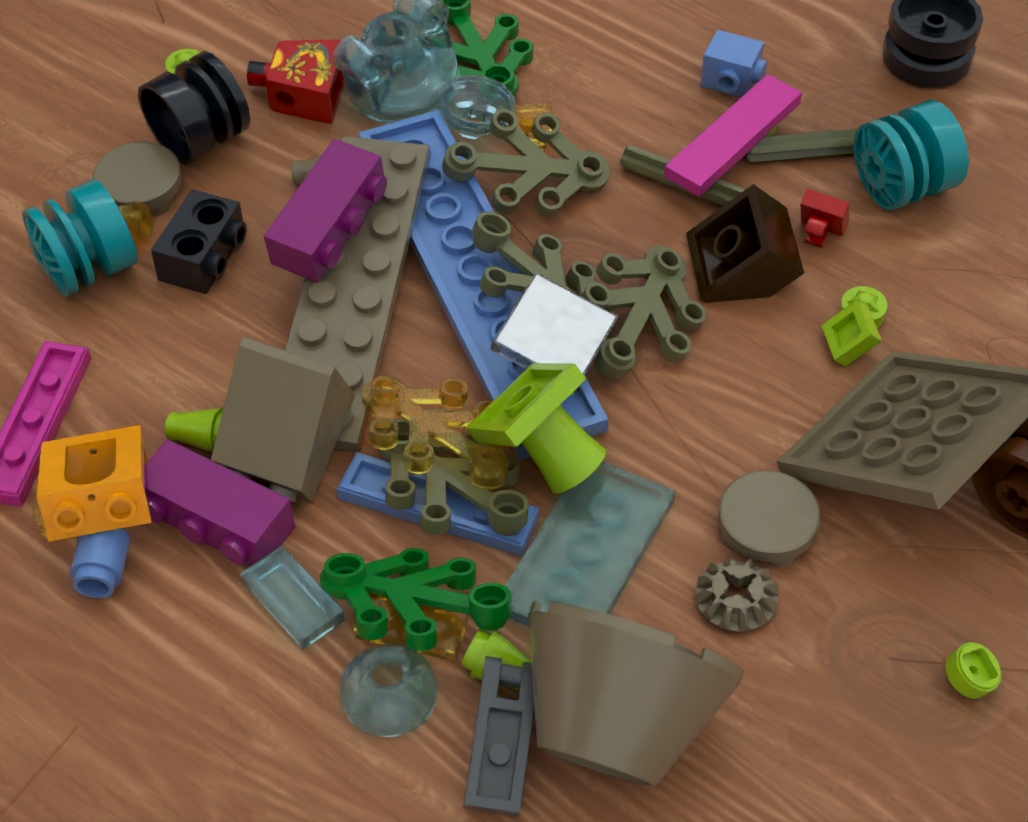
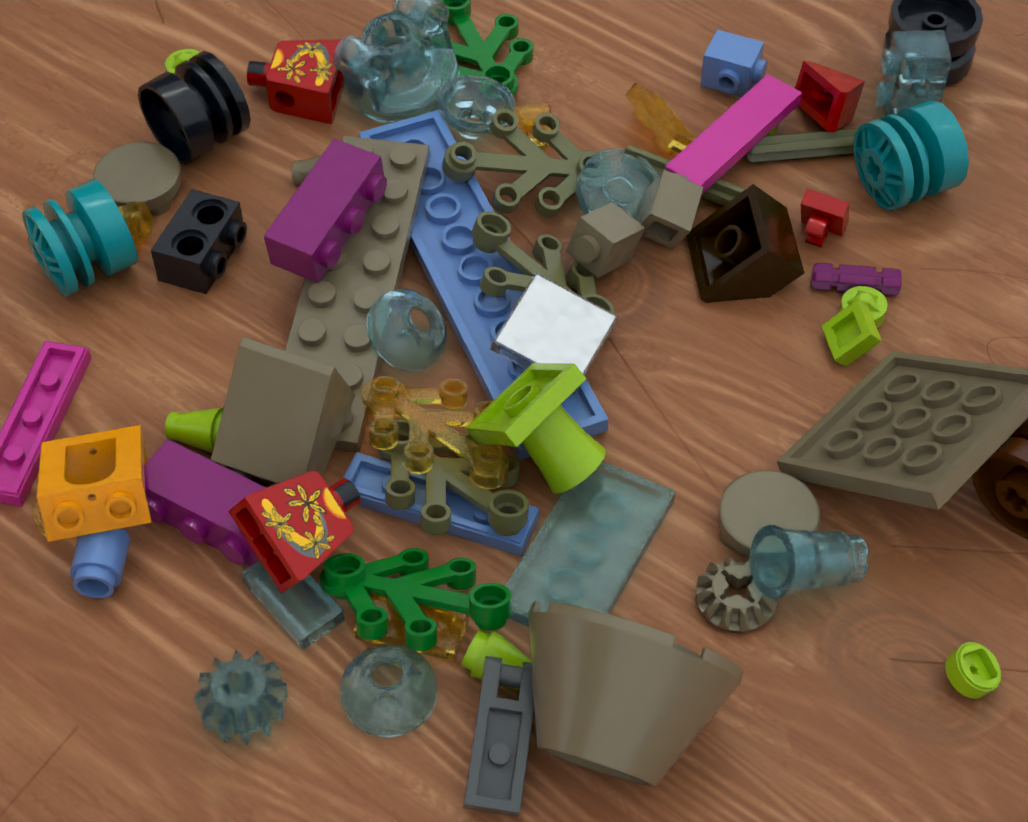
(241, 696): none -> clear light blue gear
(296, 524): none -> red torso
(398, 338): none -> clear light blue piece
(605, 239): none -> dark tan brick
(615, 179): none -> clear light blue tile
(656, 114): none -> clear yellow plate
(662, 270): olive plant -> none
(669, 208): none -> dark tan brick
(804, 560): none -> clear light blue plant
(828, 95): none -> red slope
(851, 276): none -> magenta axle
(913, 70): none -> clear light blue brick

